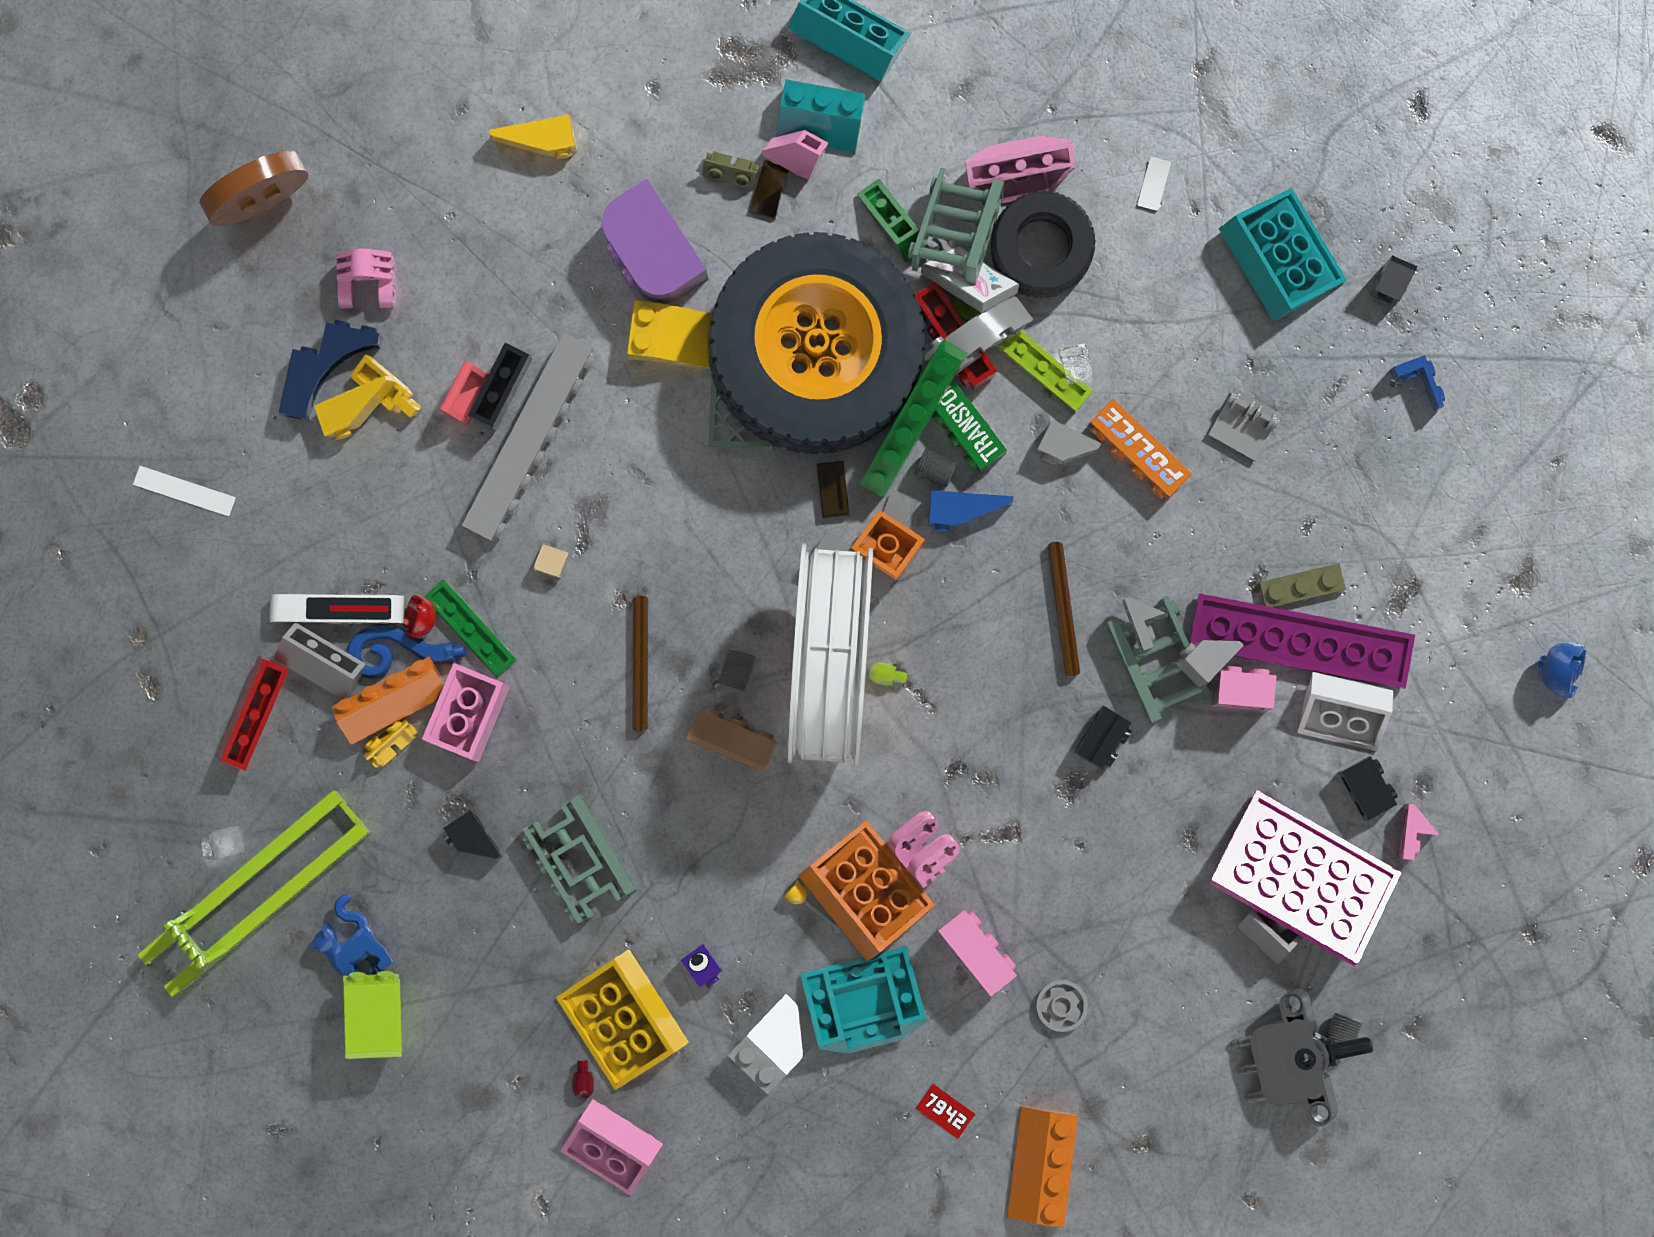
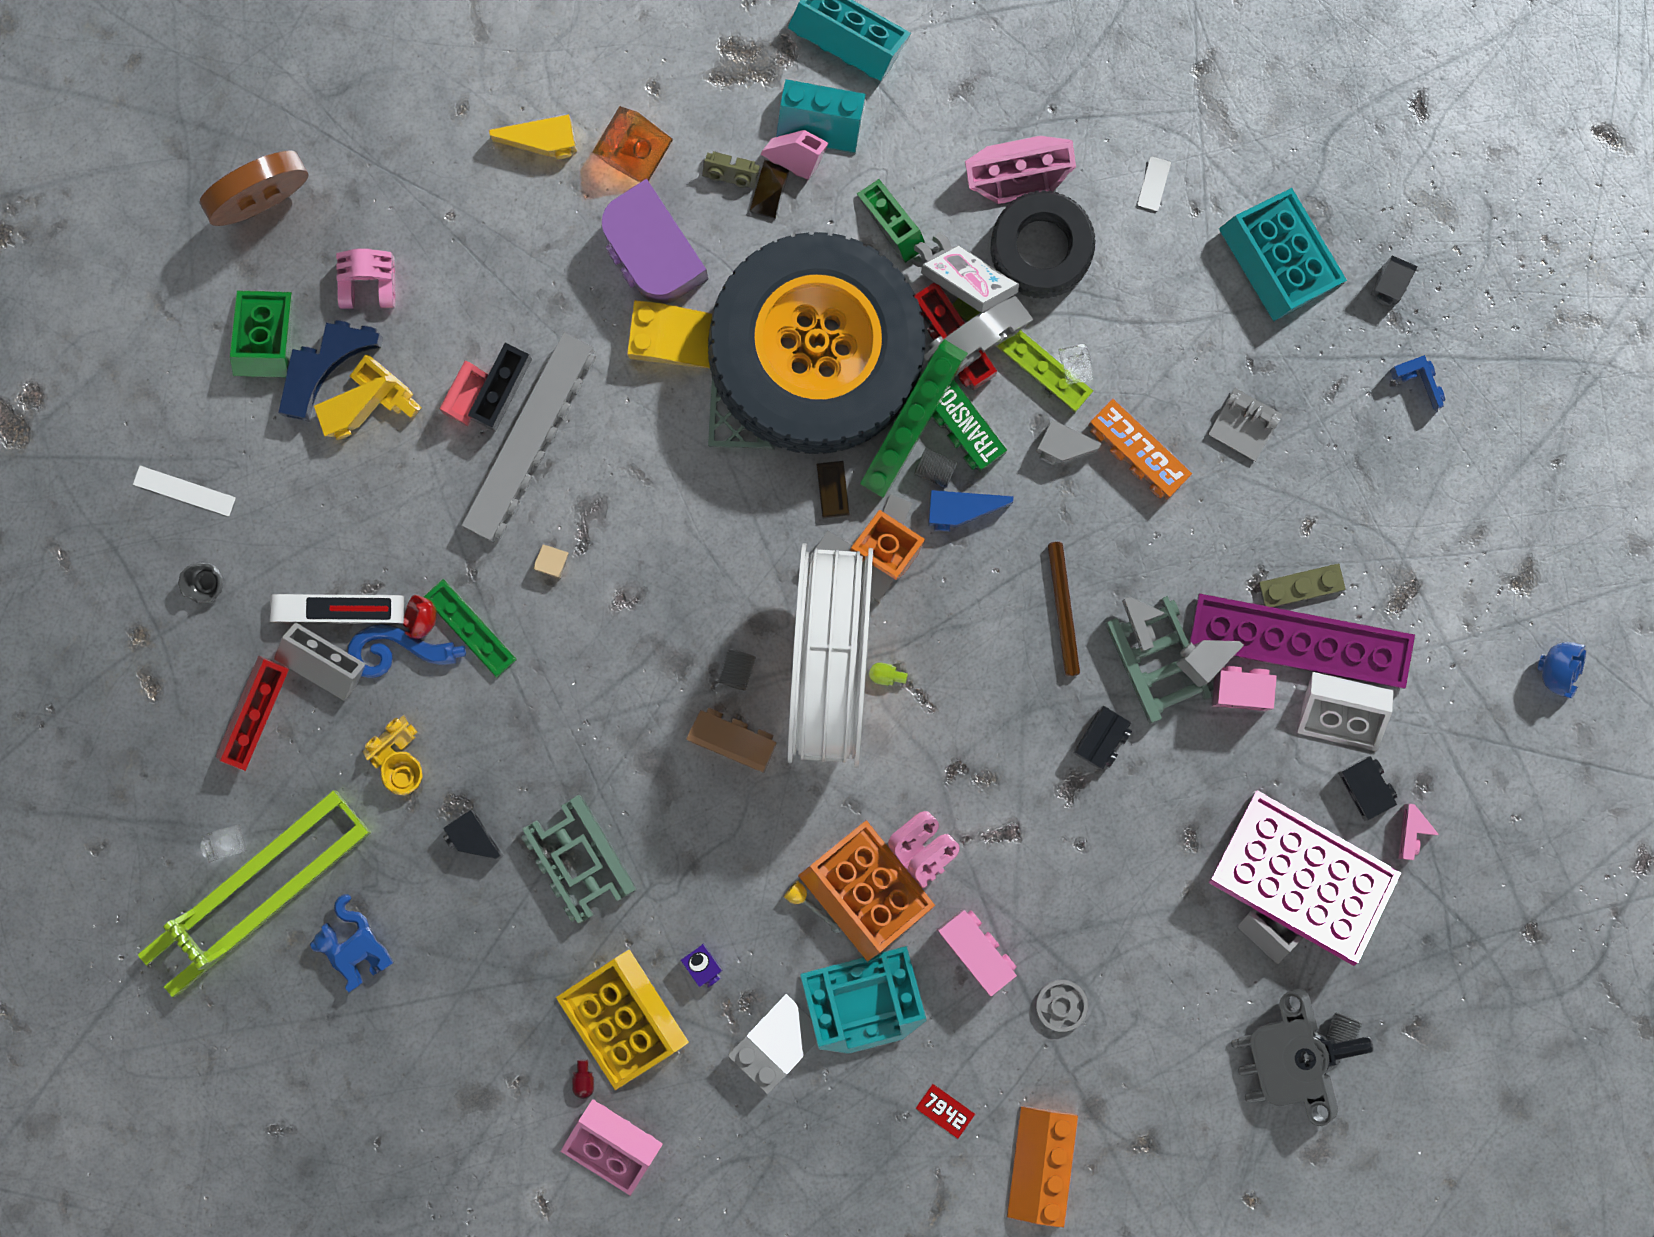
(201, 582): none -> dark grey hair
(261, 334): none -> green slope
(372, 1015): lime slope -> none
(389, 700): orange brick -> none
(401, 773): none -> yellow hair
(466, 712): bright pink slope -> none
(632, 144): none -> clear orange slope
(640, 663): reddish brown axle -> none
(977, 241): sand green fence -> none

